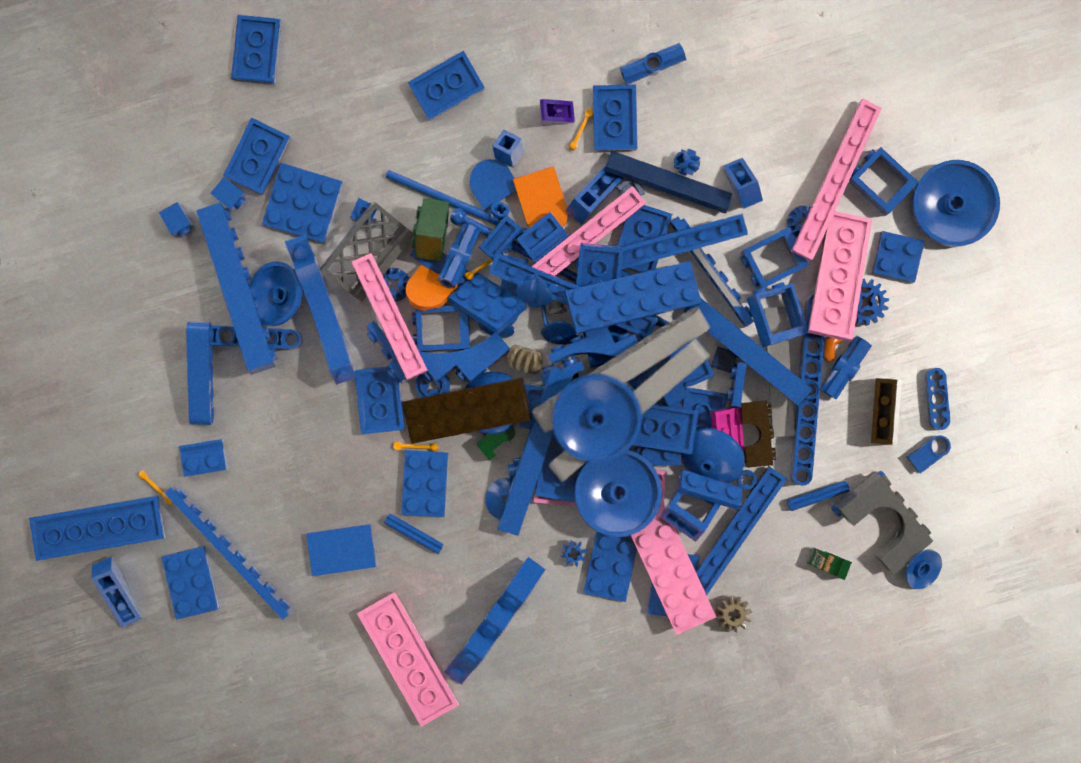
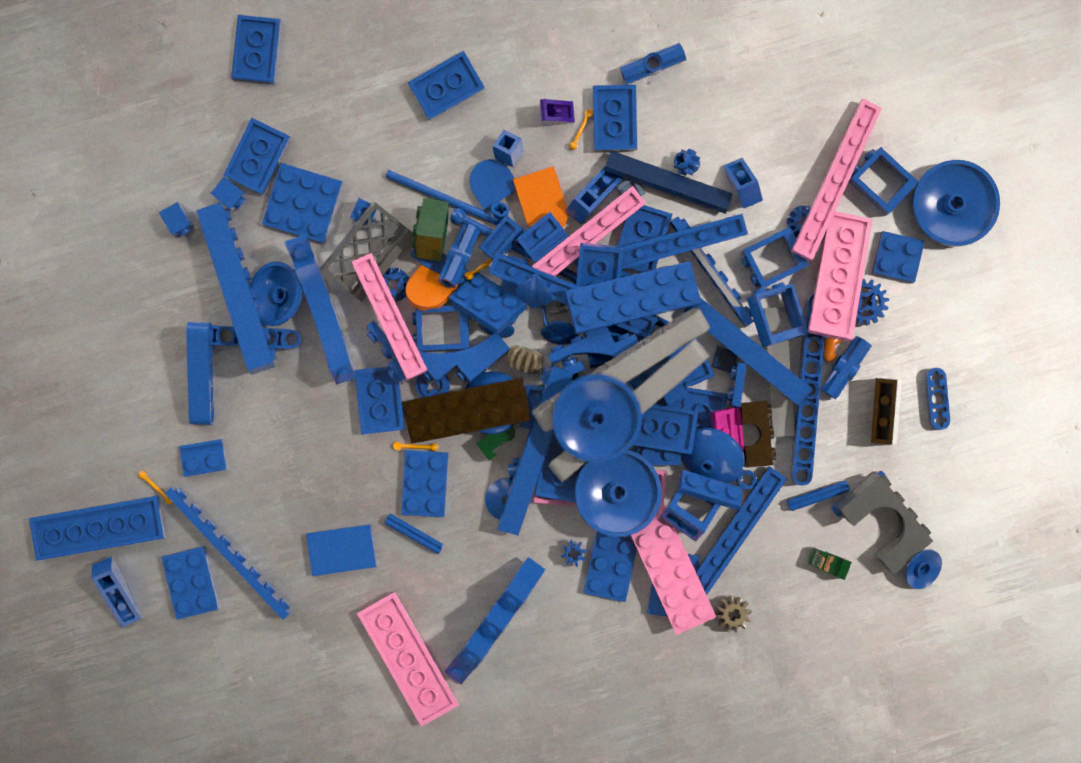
(925, 456): blue piece -> none

